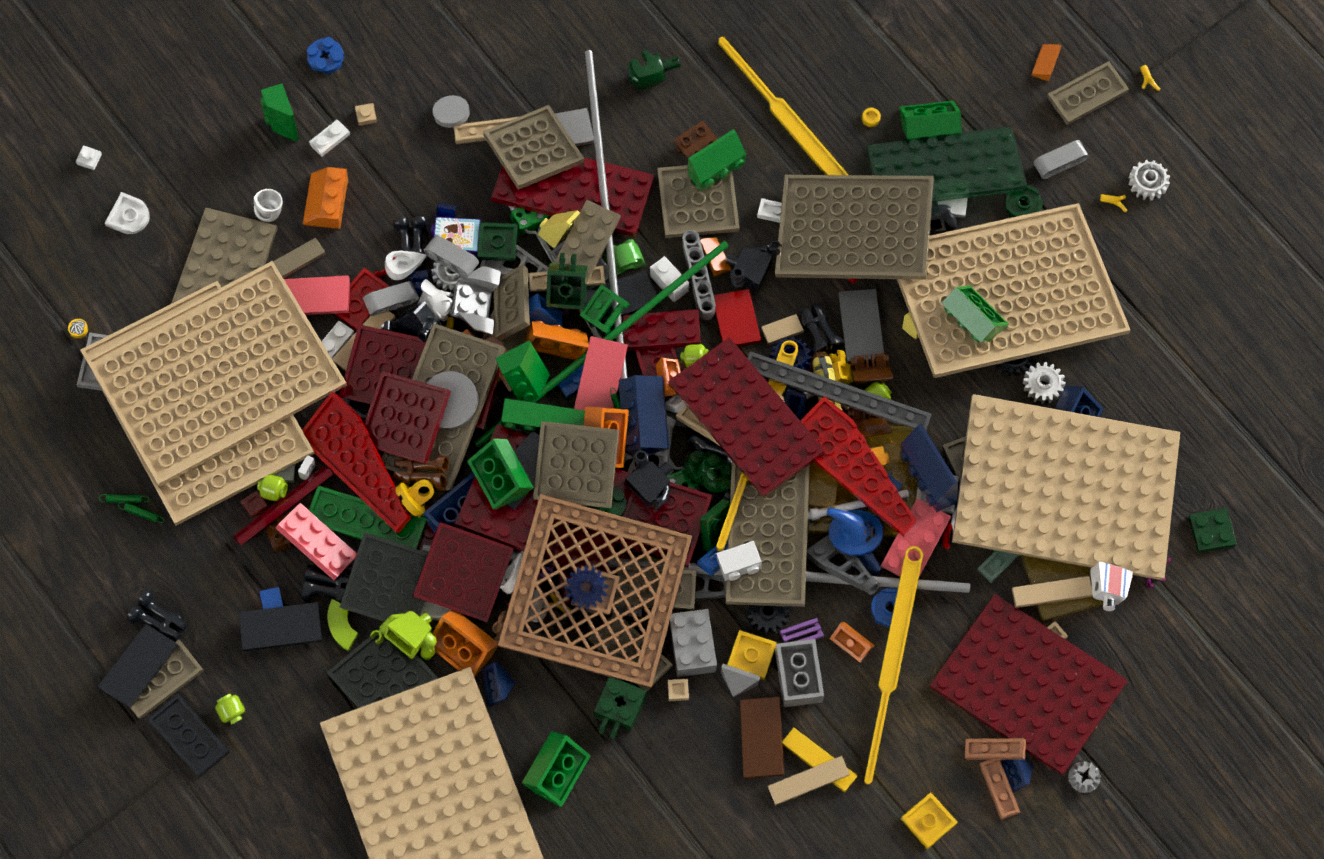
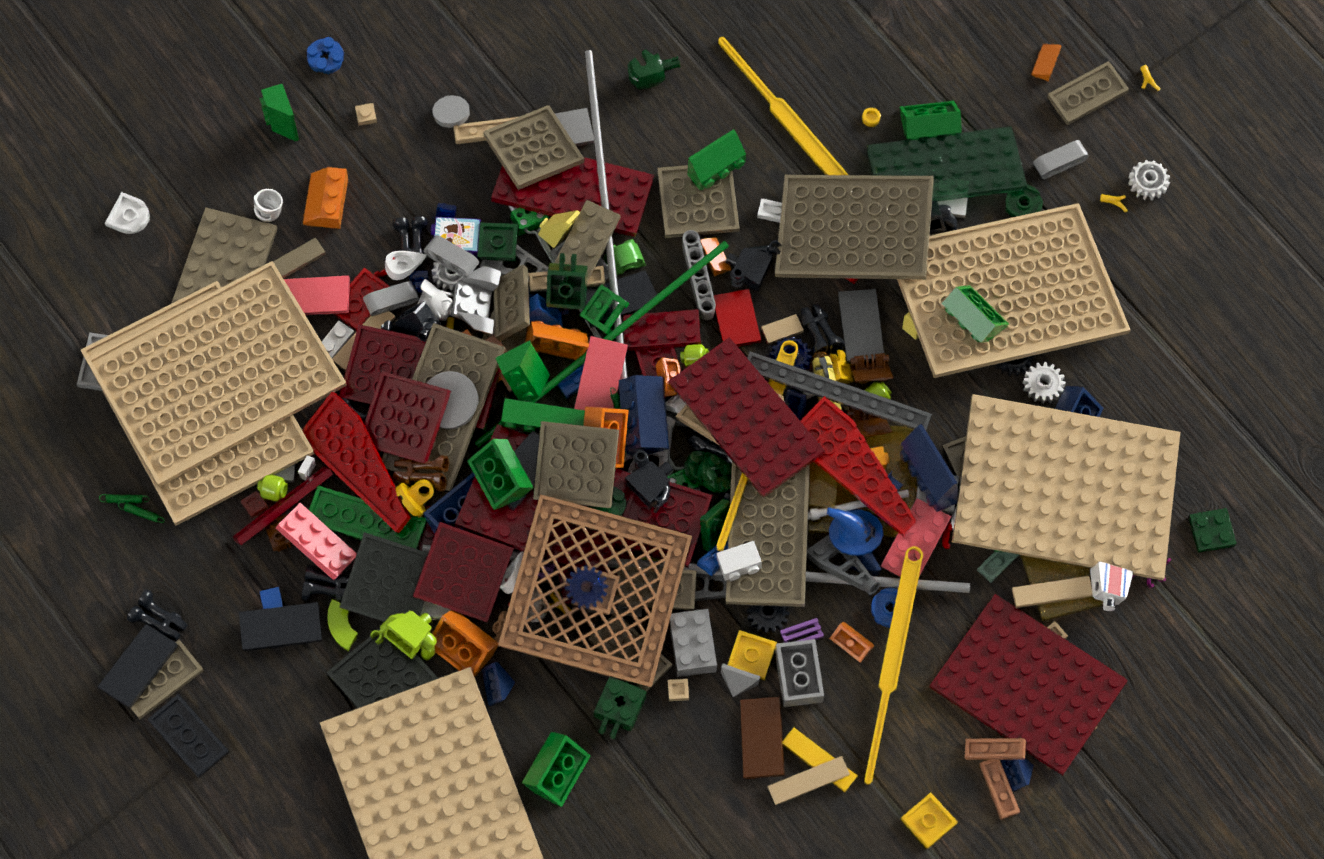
(78, 328): tile -> none
(88, 157): white tile -> none
(230, 708): lime head -> none
(329, 138): white plate -> none
(664, 274): white brick -> none
(695, 139): reddish brown hinge -> none
(1075, 779): light grey gear -> none

